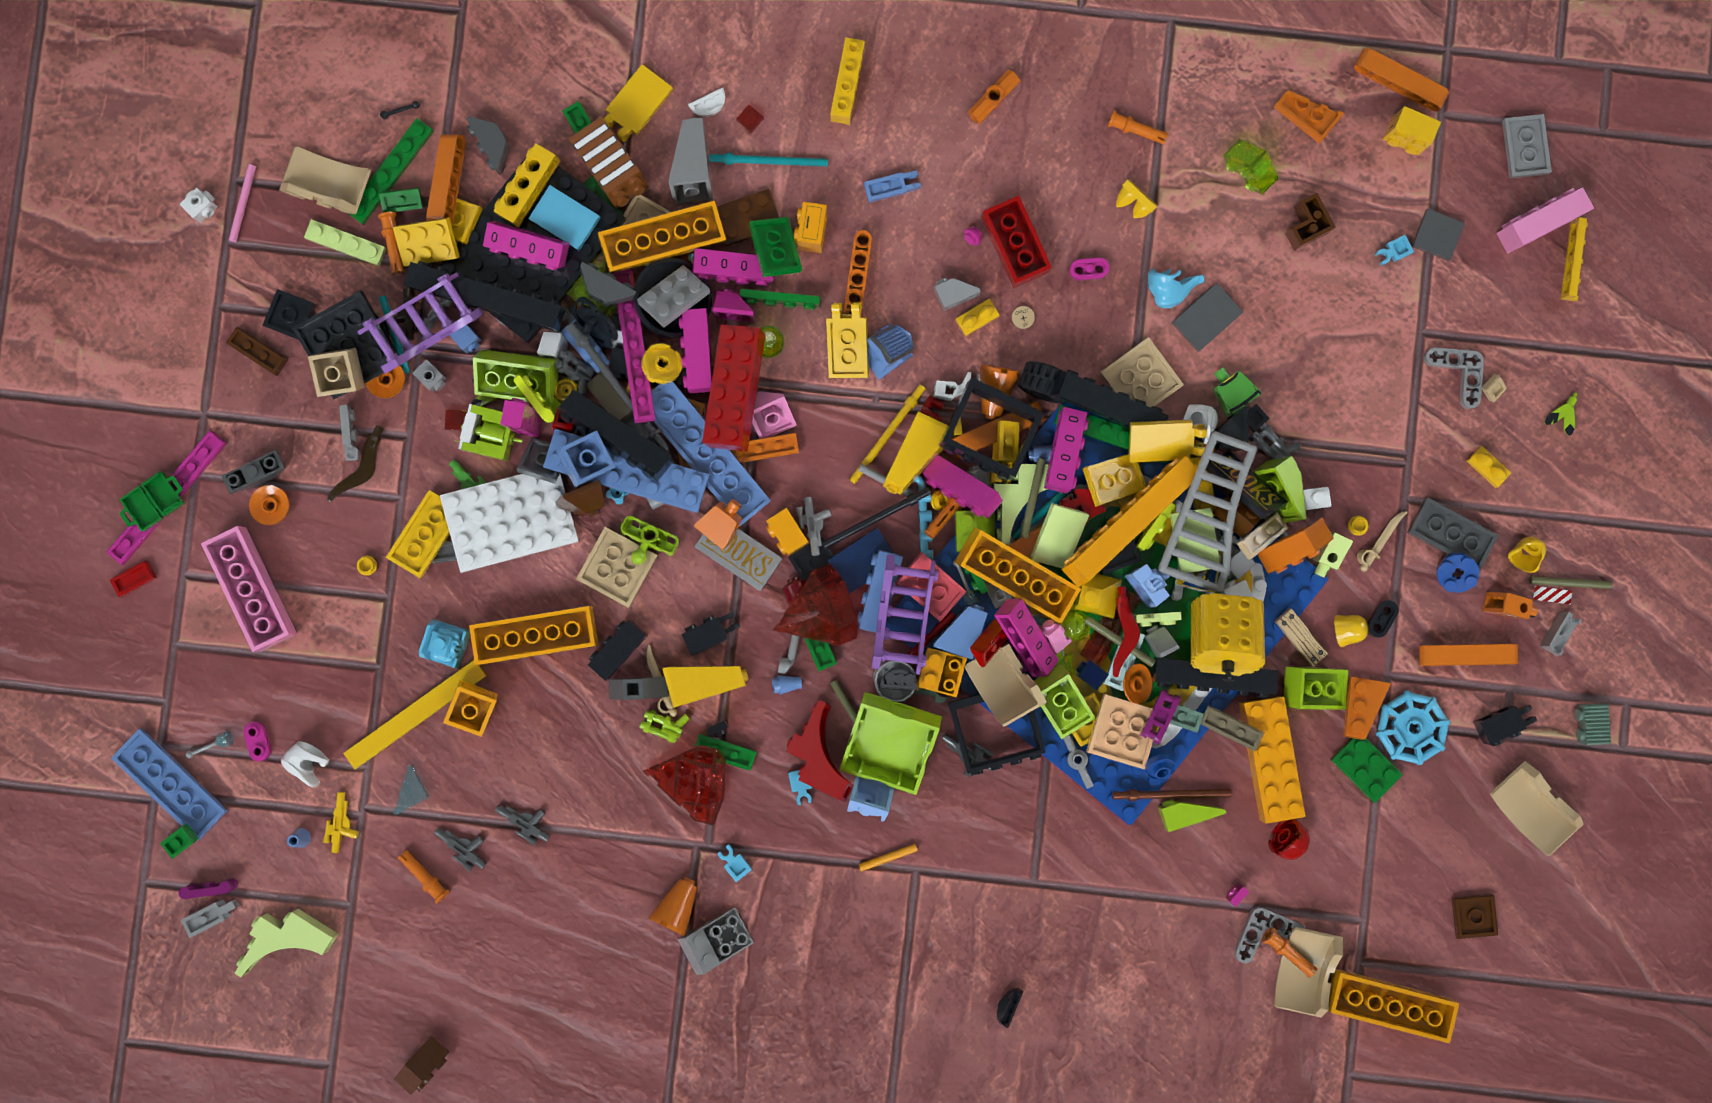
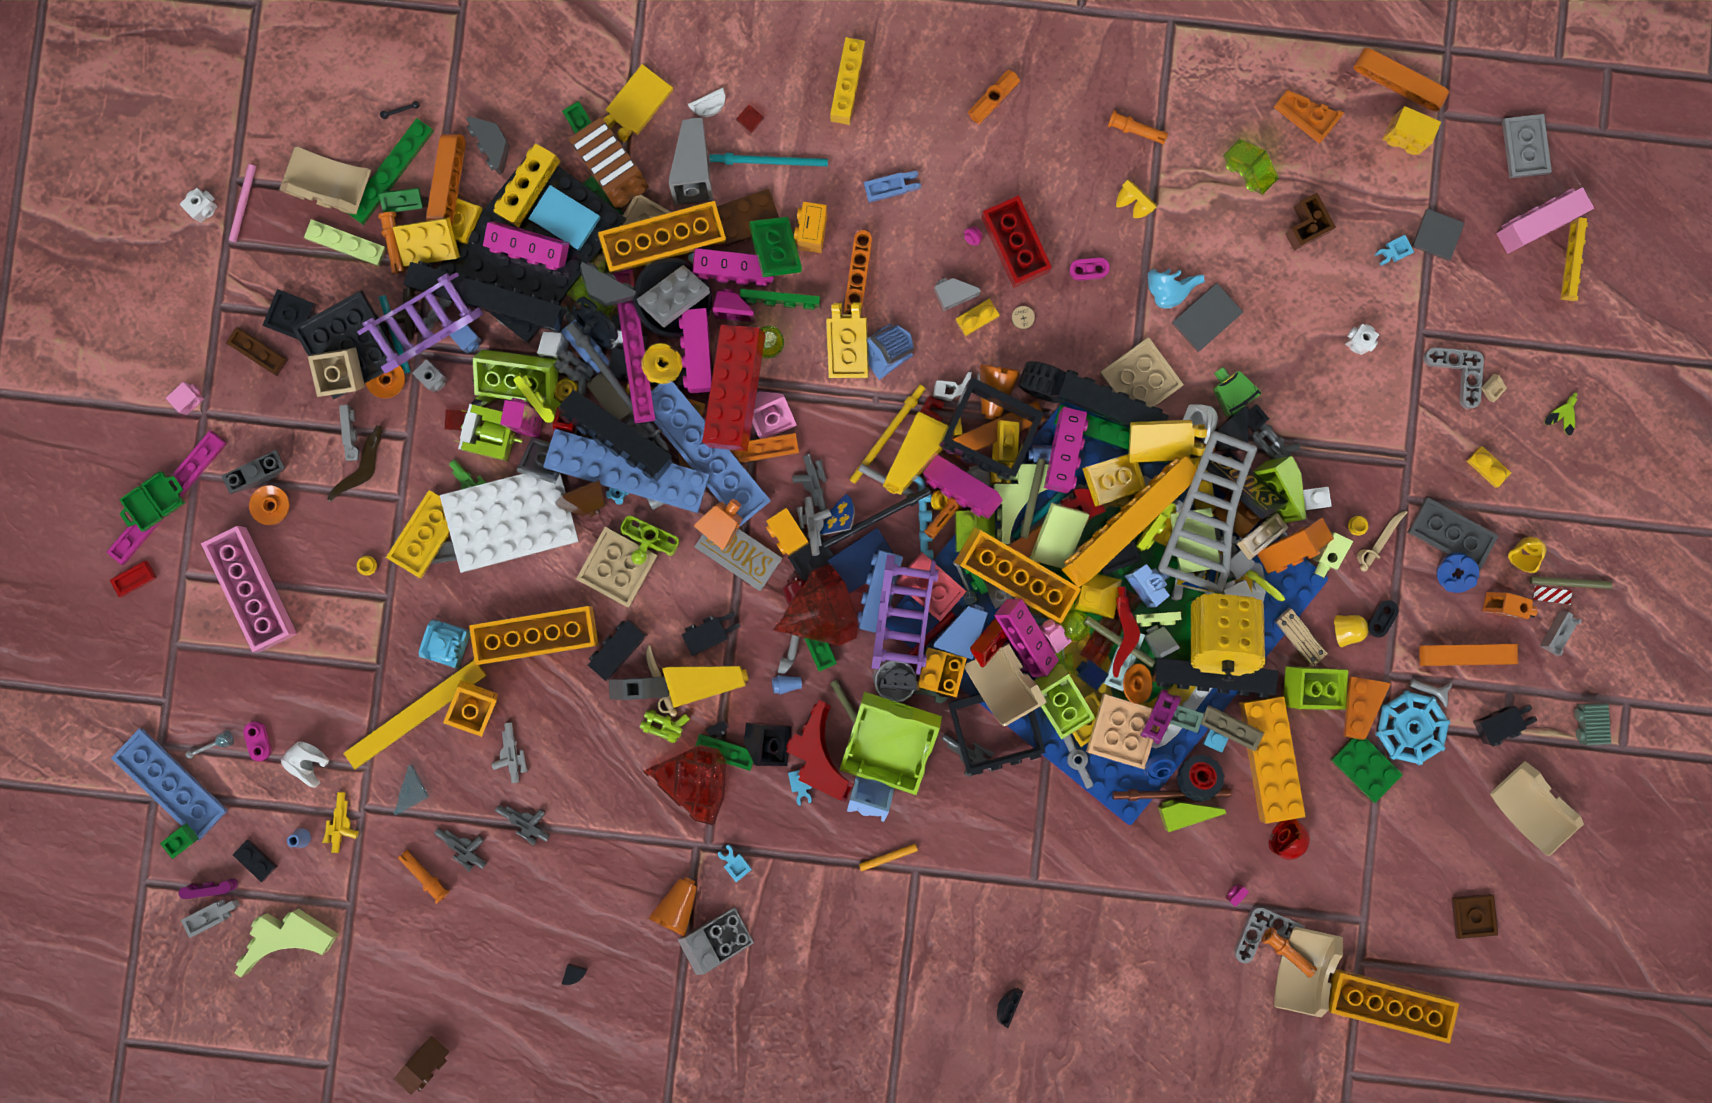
(185, 398): none -> bright pink brick
(254, 860): none -> black plate
(509, 755): none -> light grey piece
(573, 974): none -> black tile
(585, 458): medium blue slope -> none
(767, 743): none -> black slope
(811, 482): none -> dark grey piece
(841, 518): none -> blue shield
(1192, 786): none -> black wheel
(1215, 740): none -> medium azure plate
(1253, 575): none -> neon yellow piece
(1356, 341): none -> white brick
(1440, 692): none -> light grey piece

